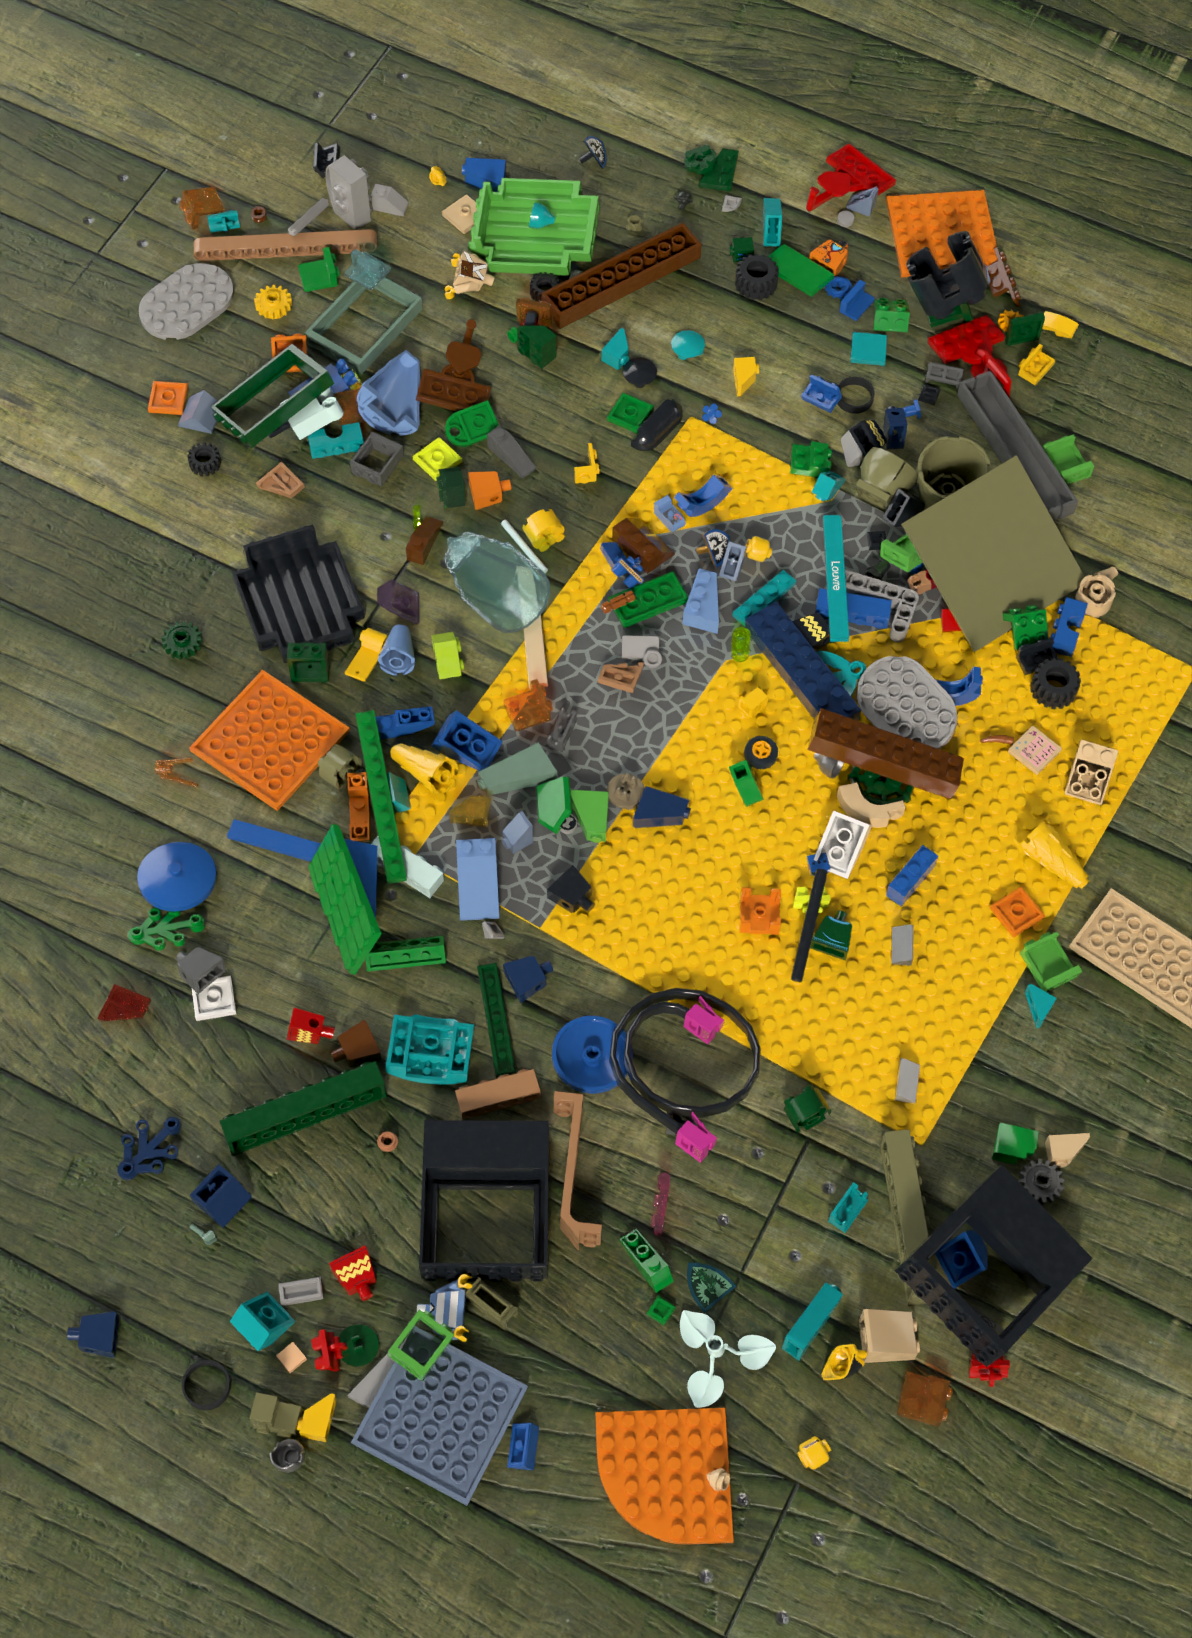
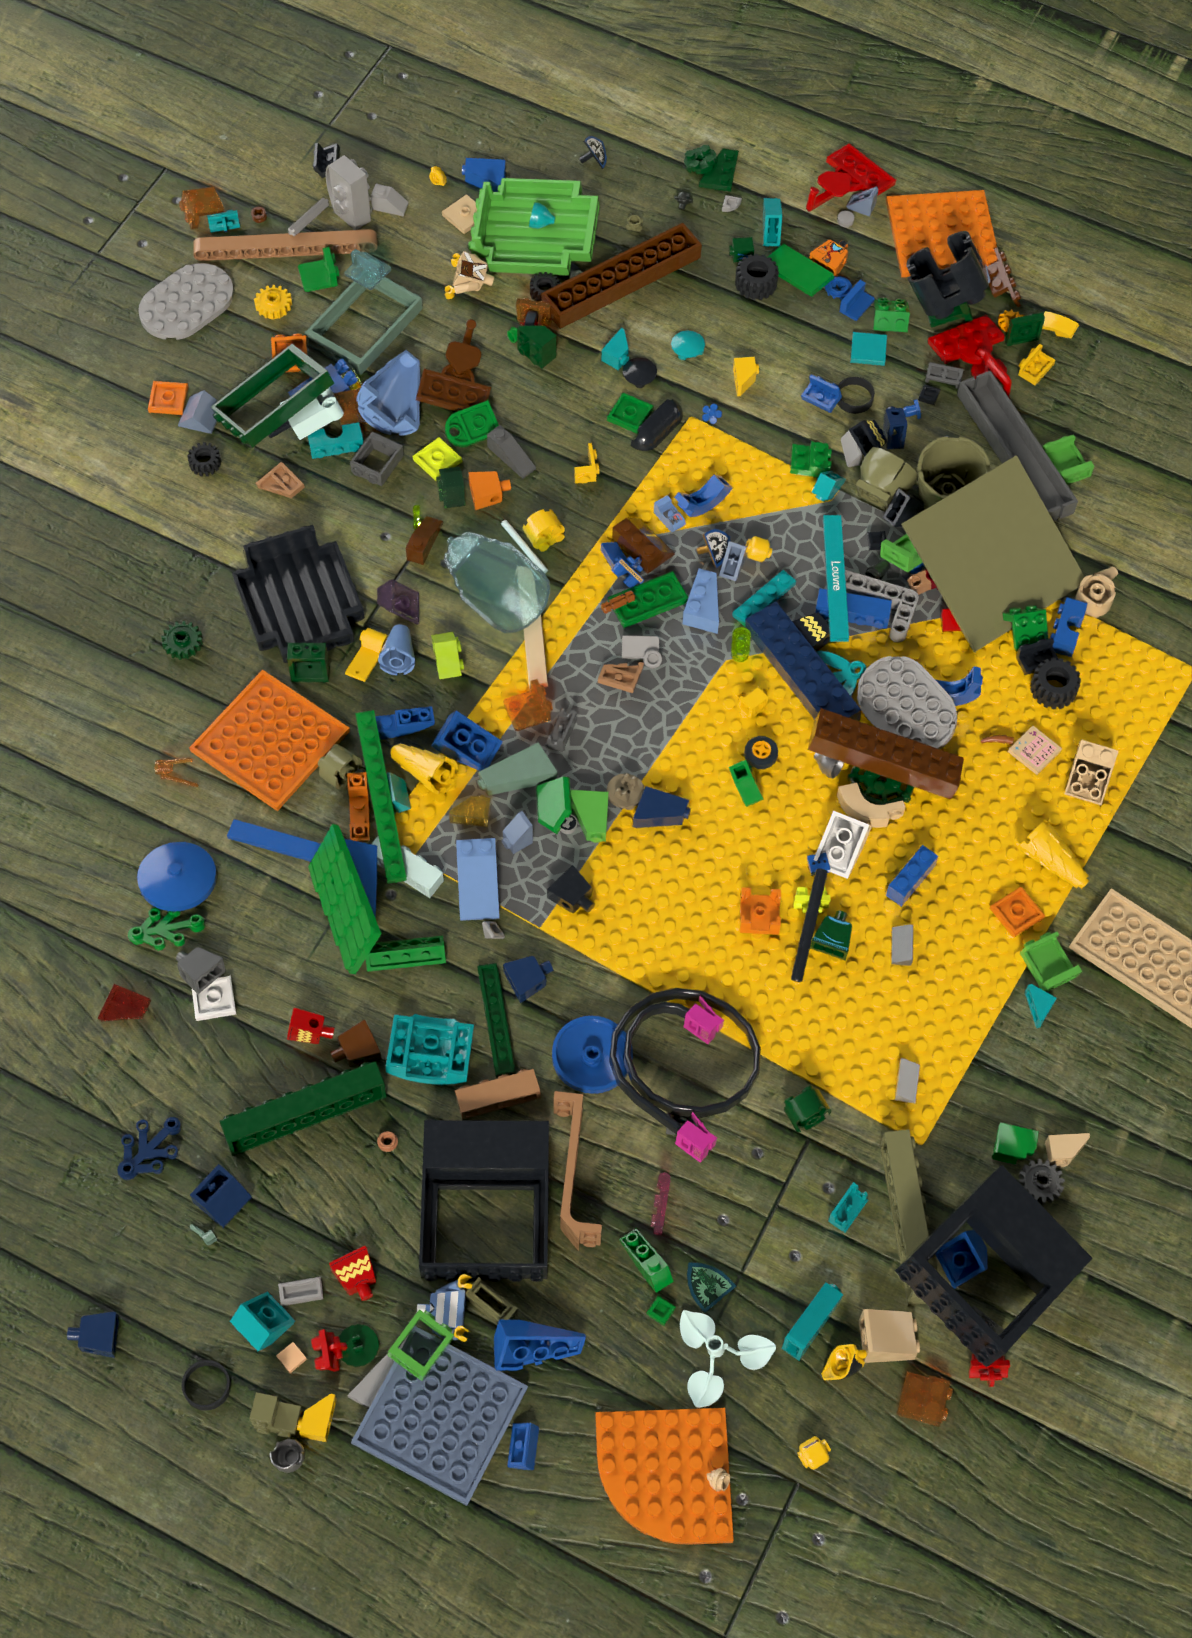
(528, 1342): none -> blue wedge

